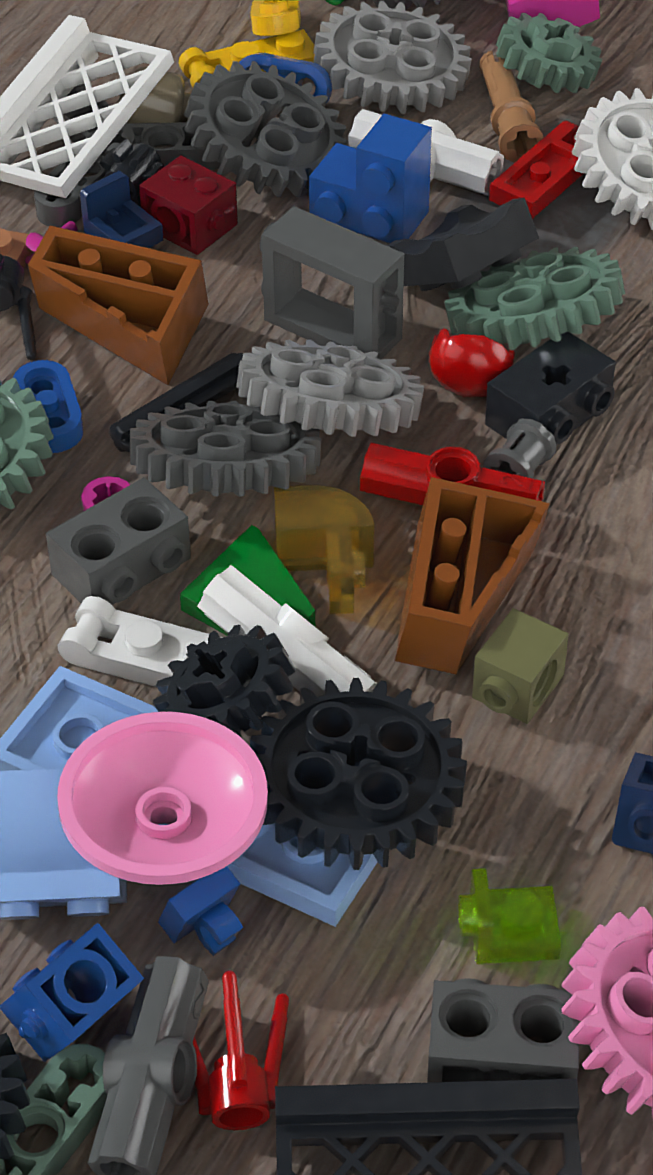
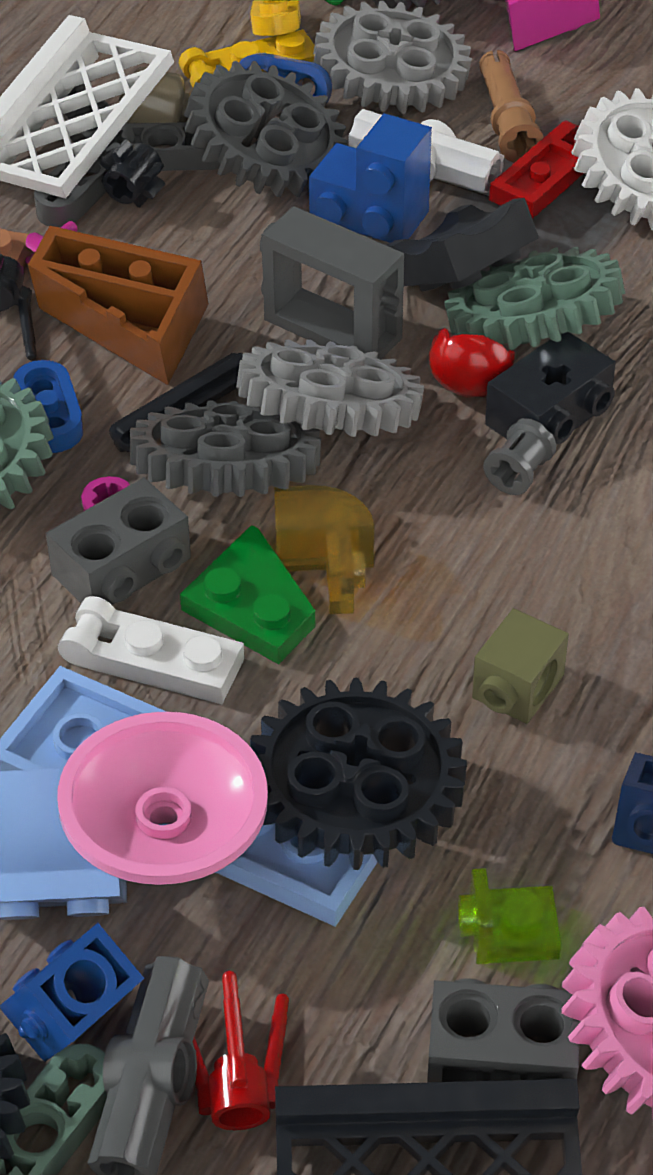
(114, 216): dark blue bracket -> none
(190, 203): dark red head -> none
(205, 910): blue tile -> none
(229, 679): black gear -> none
(237, 601): white piece -> none
(407, 474): red piece -> none
(462, 568): dark orange wedge -> none
(548, 52): sand green gear -> none

